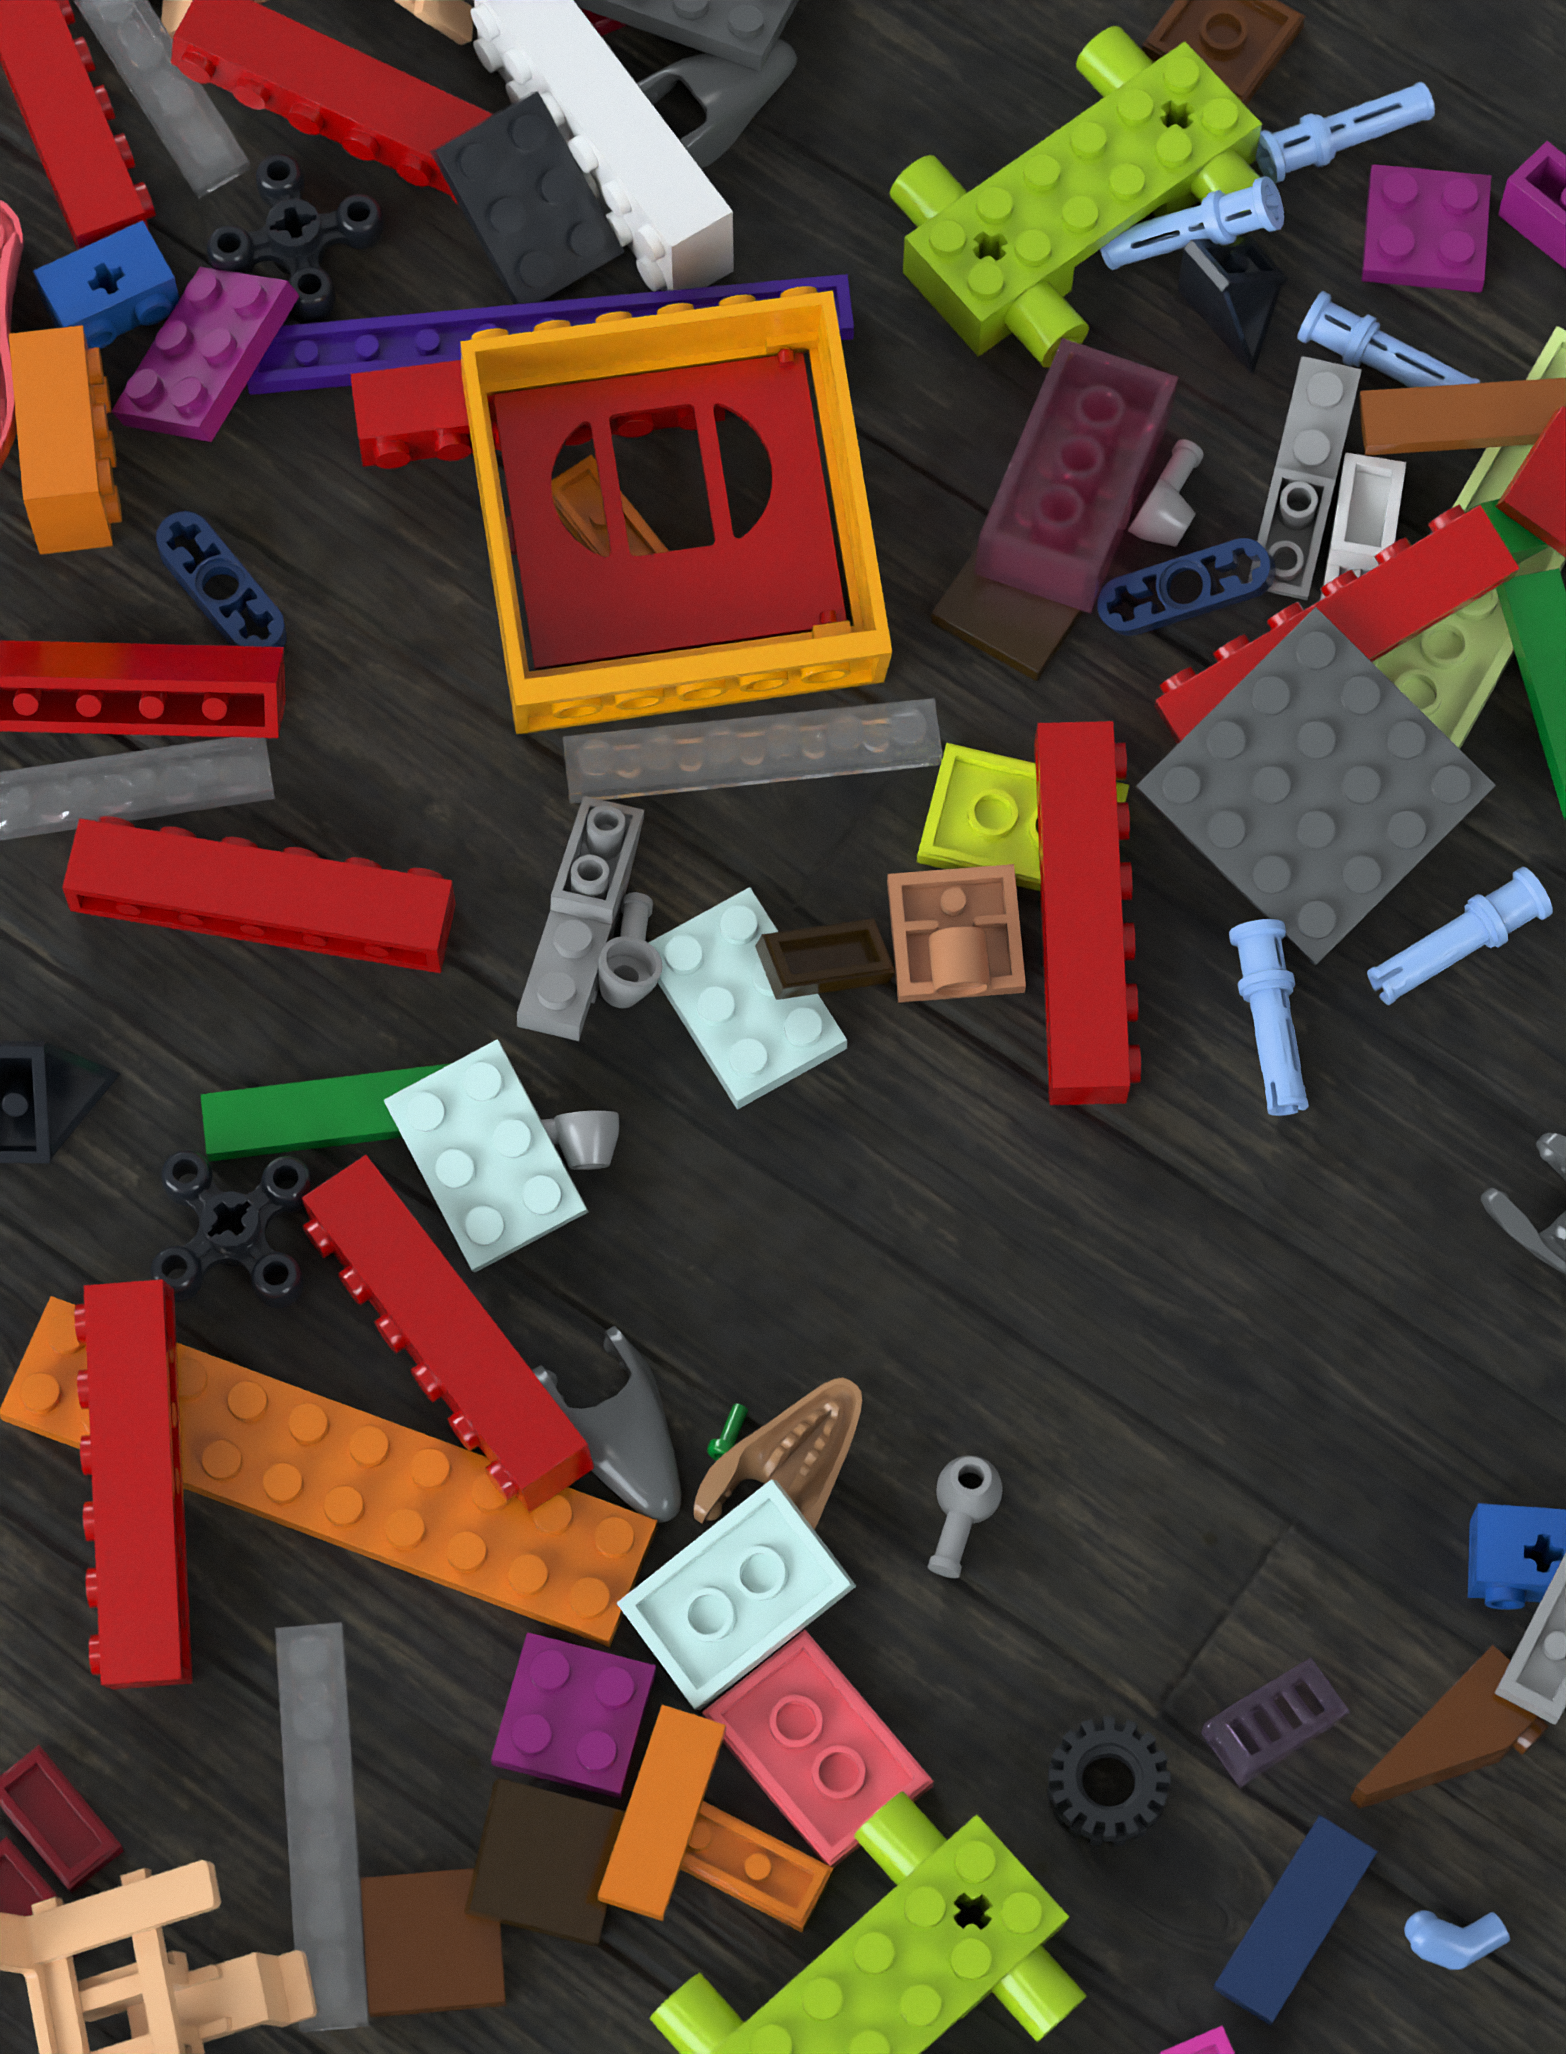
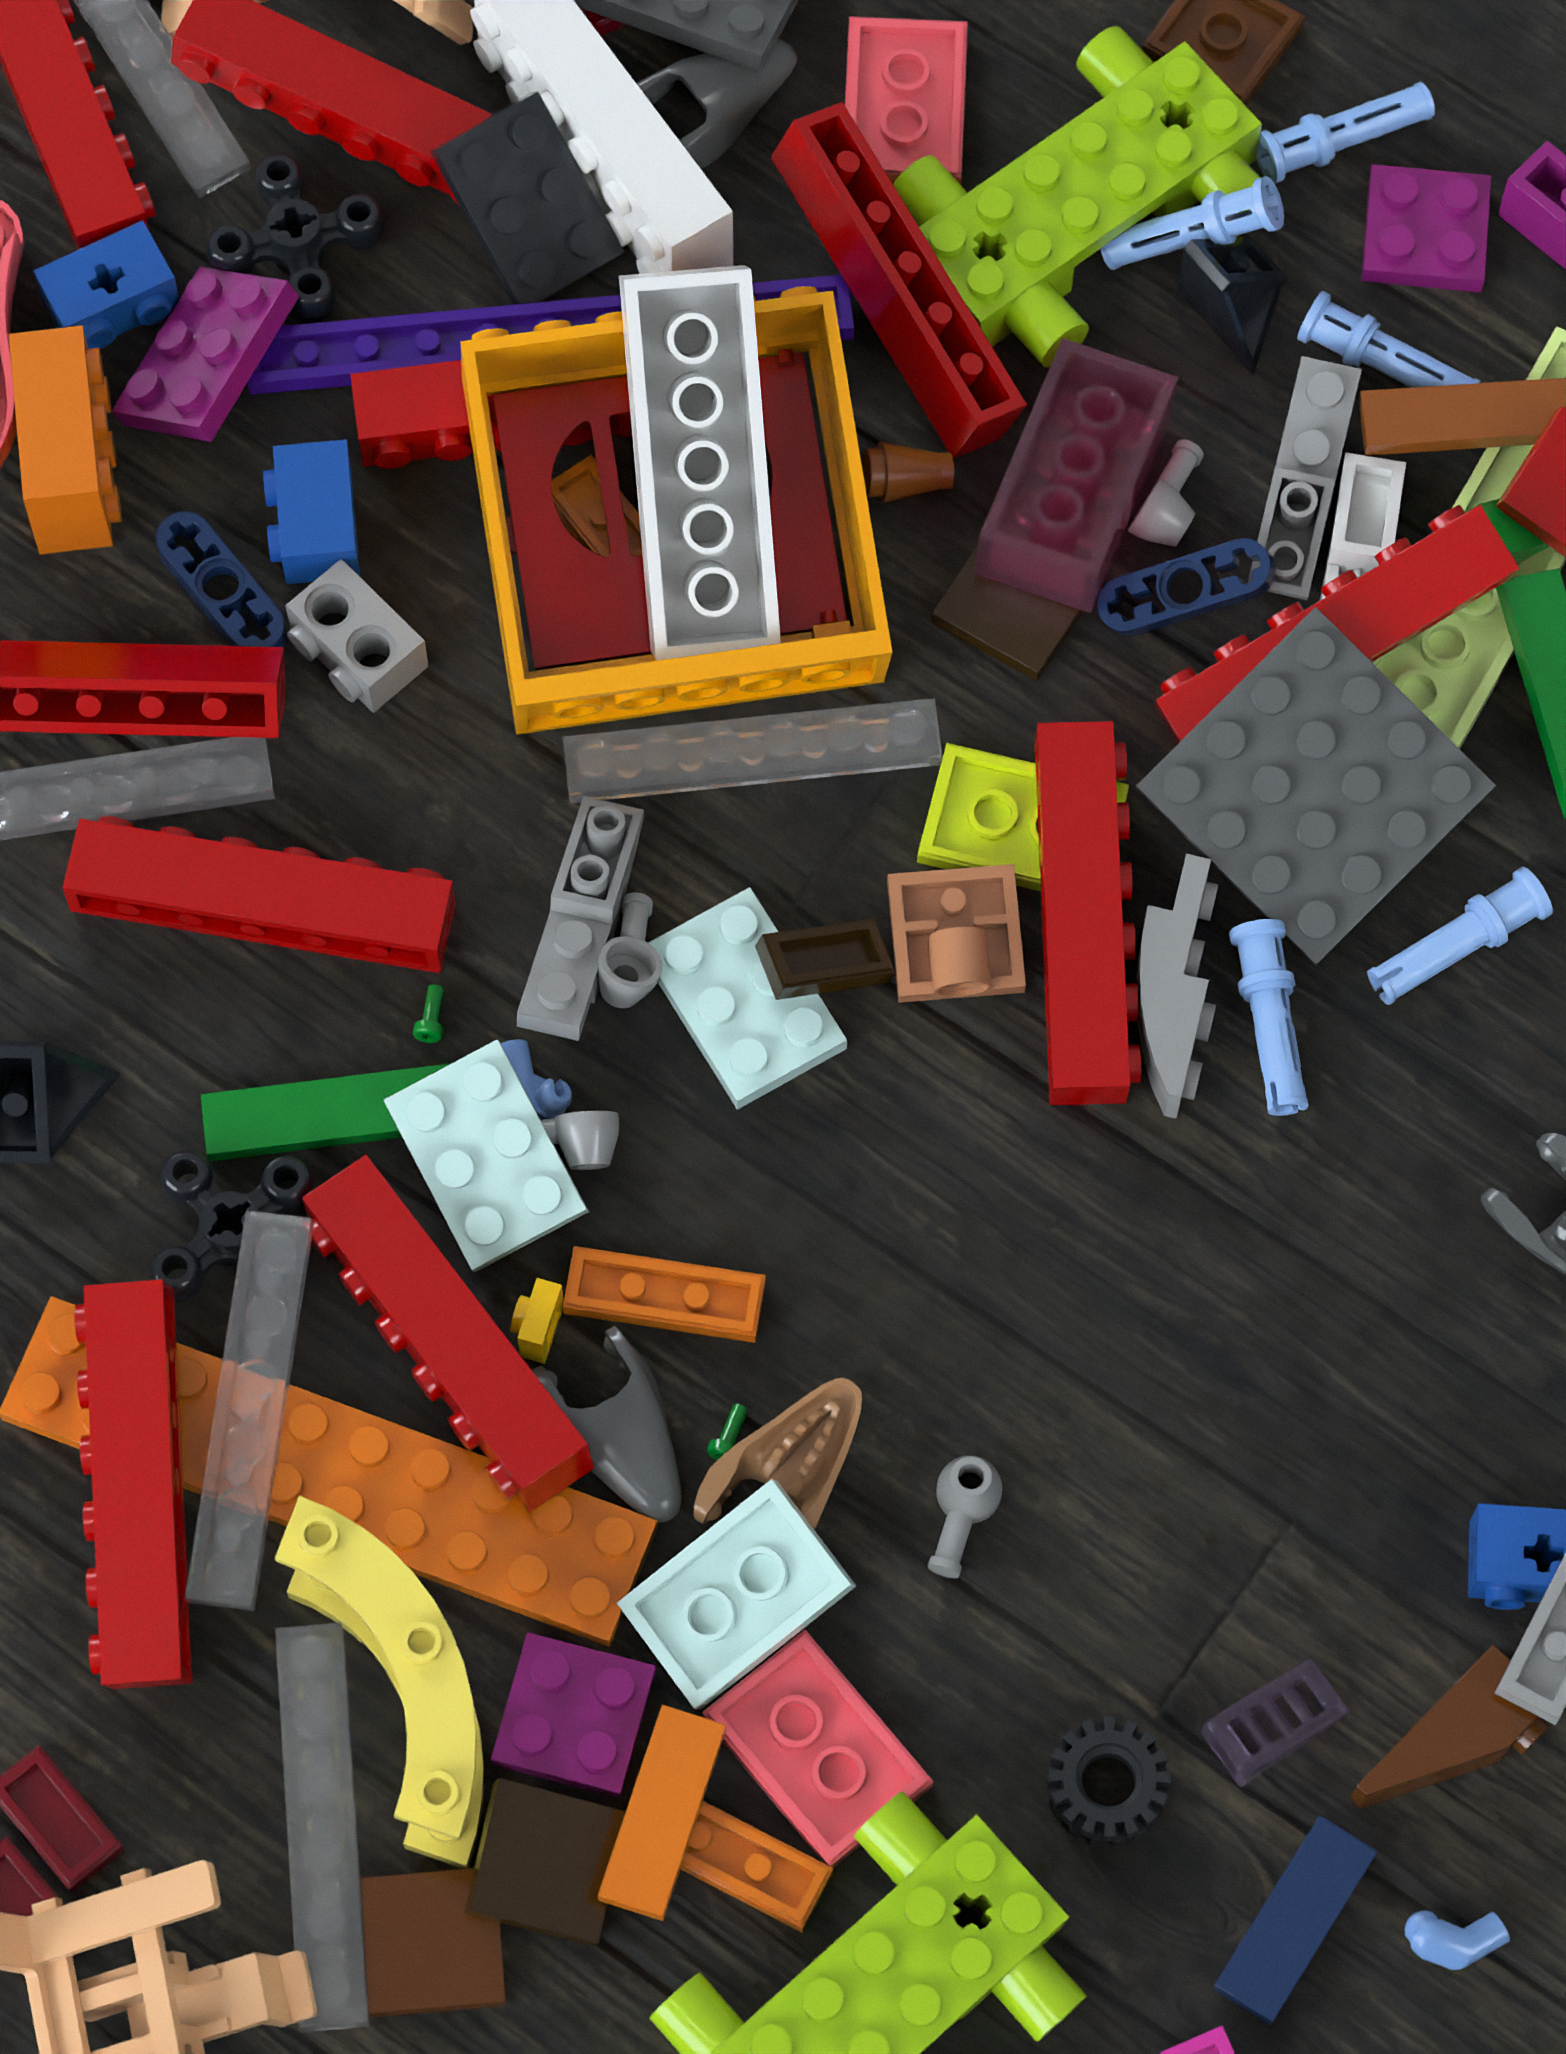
(249, 1411): none -> clear plate
(314, 509): none -> blue brick
(367, 630): none -> light grey brick
(388, 1609): none -> light yellow fence
(428, 1029): none -> green piece
(537, 1320): none -> yellow plate
(546, 1097): none -> medium blue arm
(664, 1294): none -> orange tile
(700, 460): none -> white brick
(898, 280): none -> red brick
(904, 471): none -> dark orange cone
(908, 89): none -> coral tile
(1170, 992): none -> light grey slope

